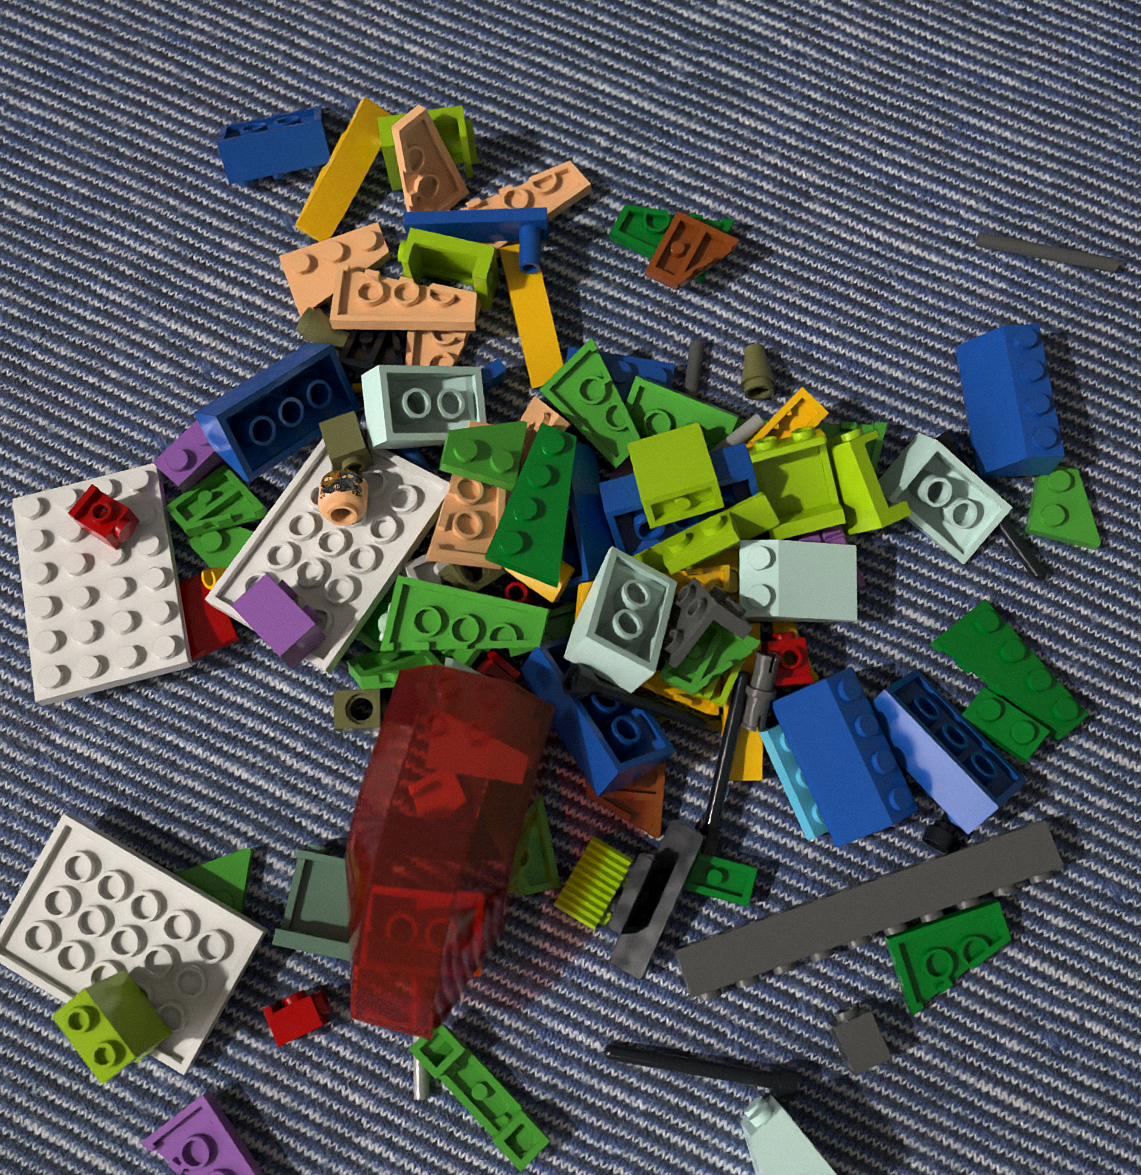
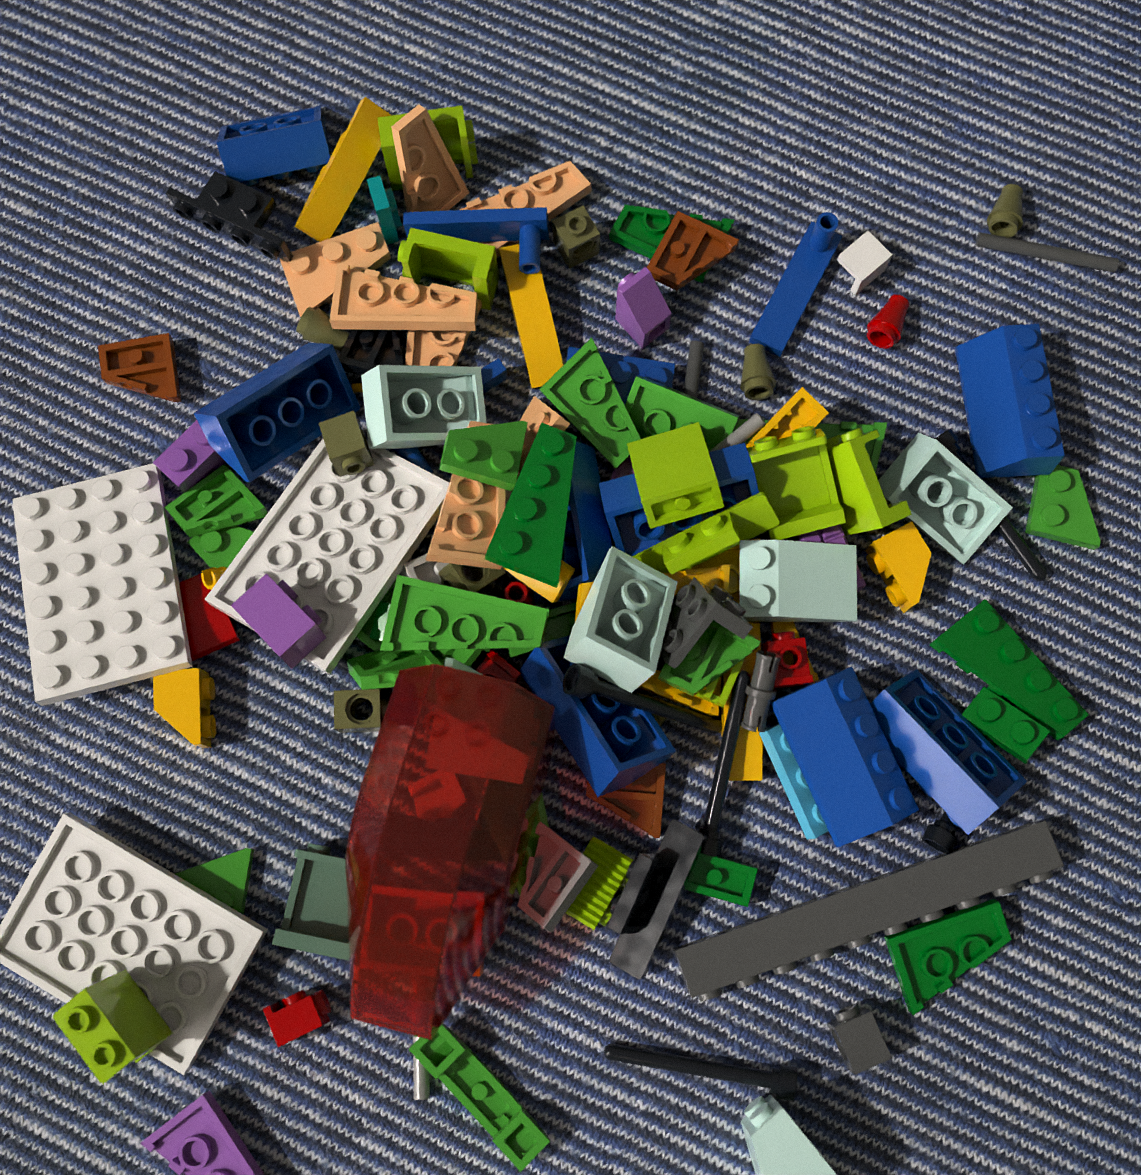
(104, 517): red brick -> none
(142, 366): none -> dark orange wing
(185, 703): none -> yellow slope
(234, 210): none -> black bracket
(343, 497): light nougat head -> none
(385, 208): none -> teal wing
(553, 878): none -> wing
(576, 236): none -> olive brick
(642, 307): none -> medium lavender slope
(797, 284): none -> blue piece
(864, 260): none -> white panel
(888, 323): none -> red cone
(902, 563): none -> yellow slope
(1007, 214): none -> olive cone

